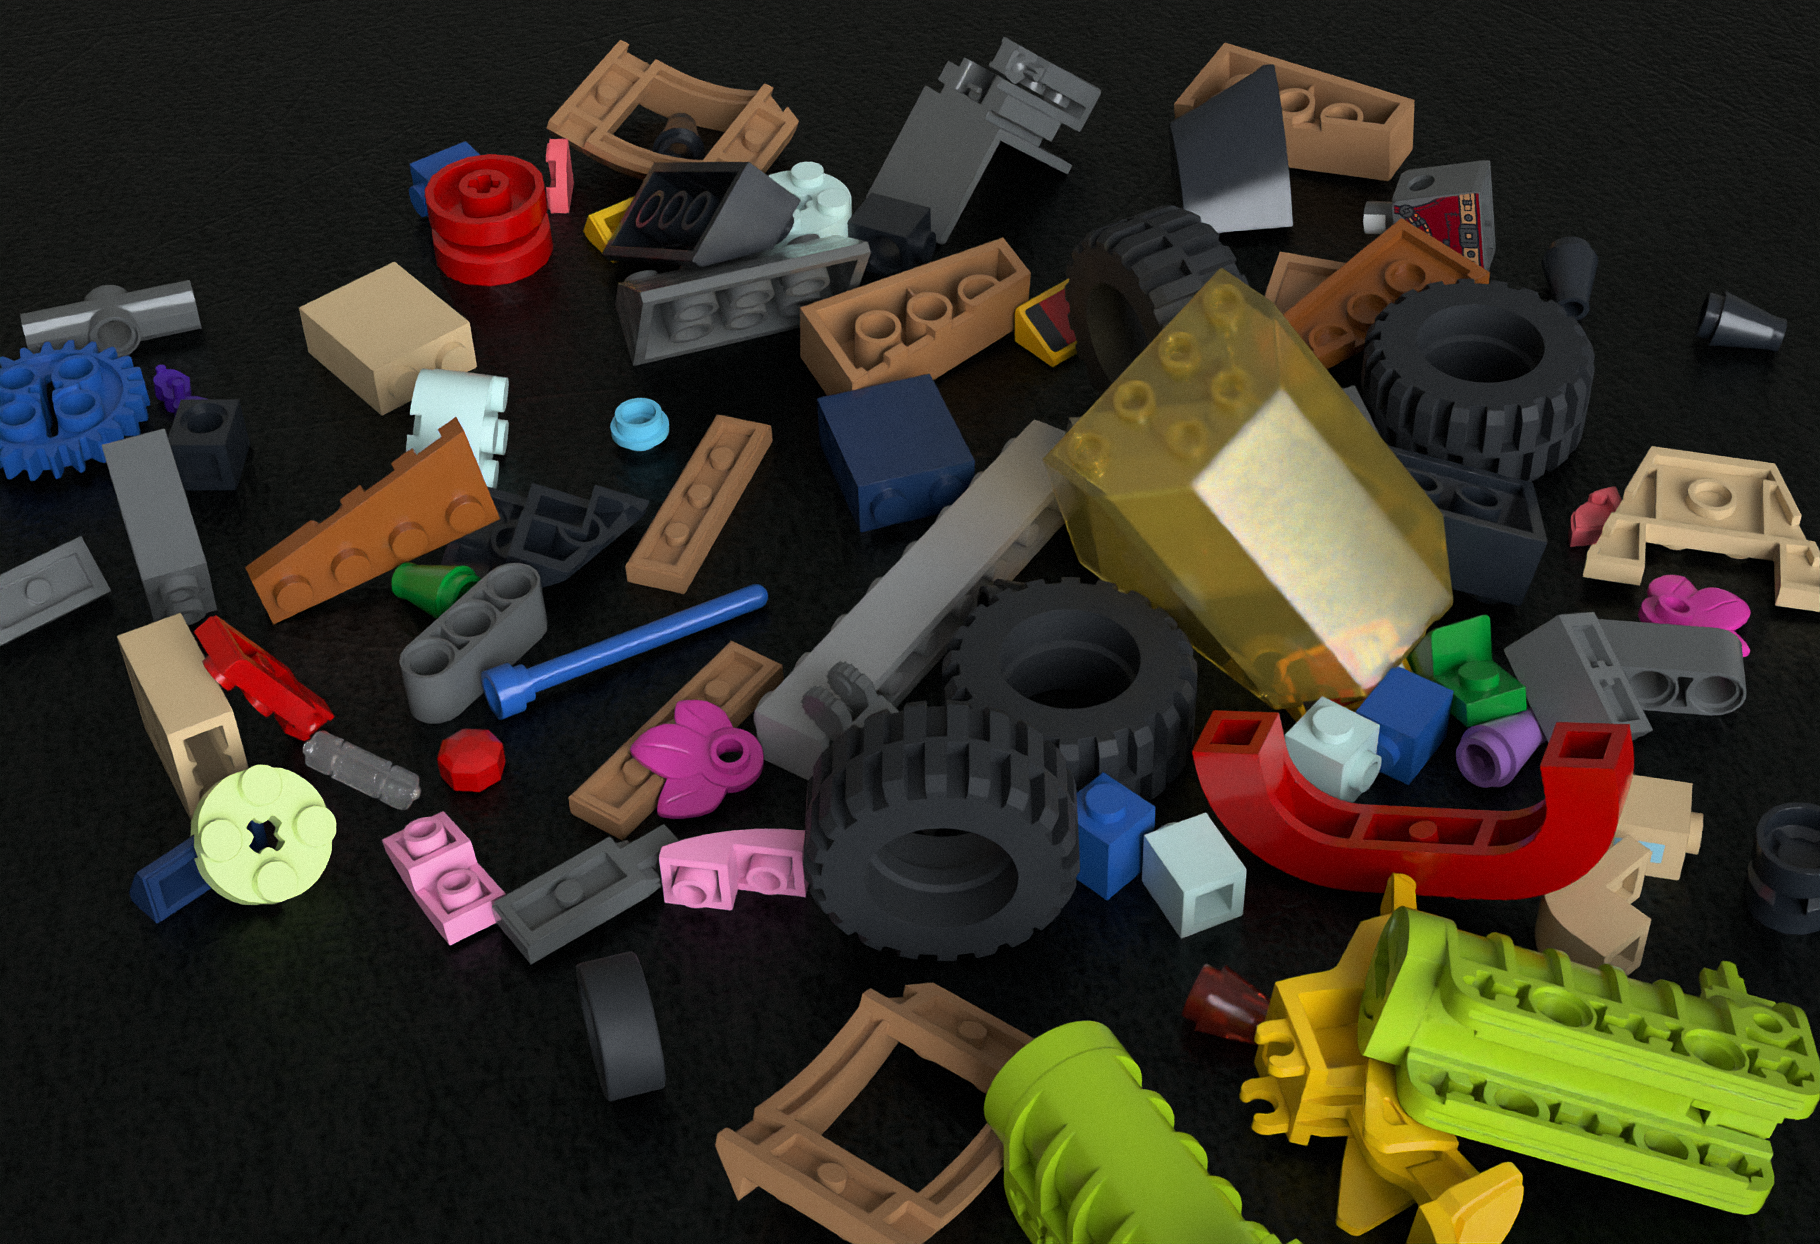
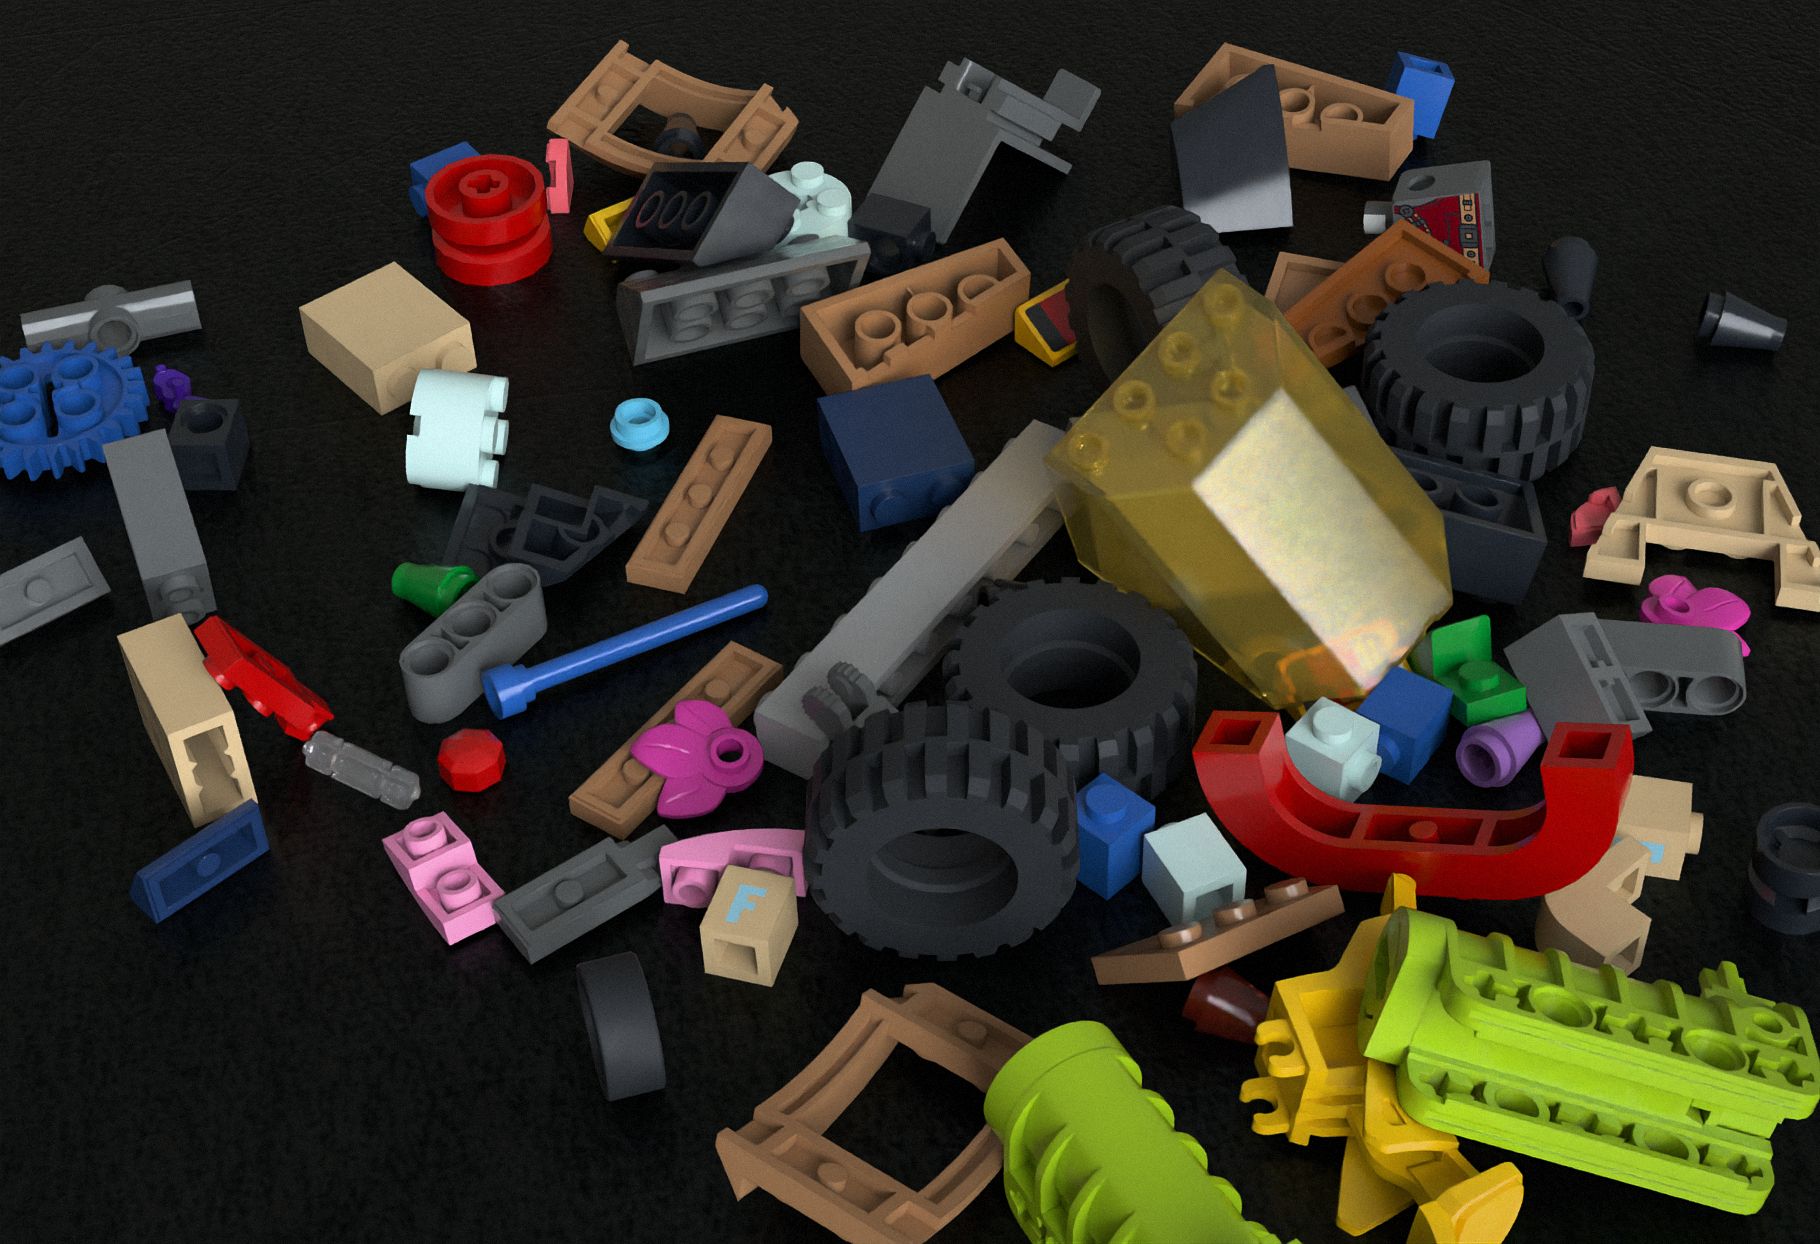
(223, 842): yellowish green plate -> none
(403, 516): dark orange wing -> none
(749, 925): none -> tan brick
(1023, 66): dark grey hinge -> none
(1229, 934): none -> medium nougat wing
(1427, 84): none -> blue brick

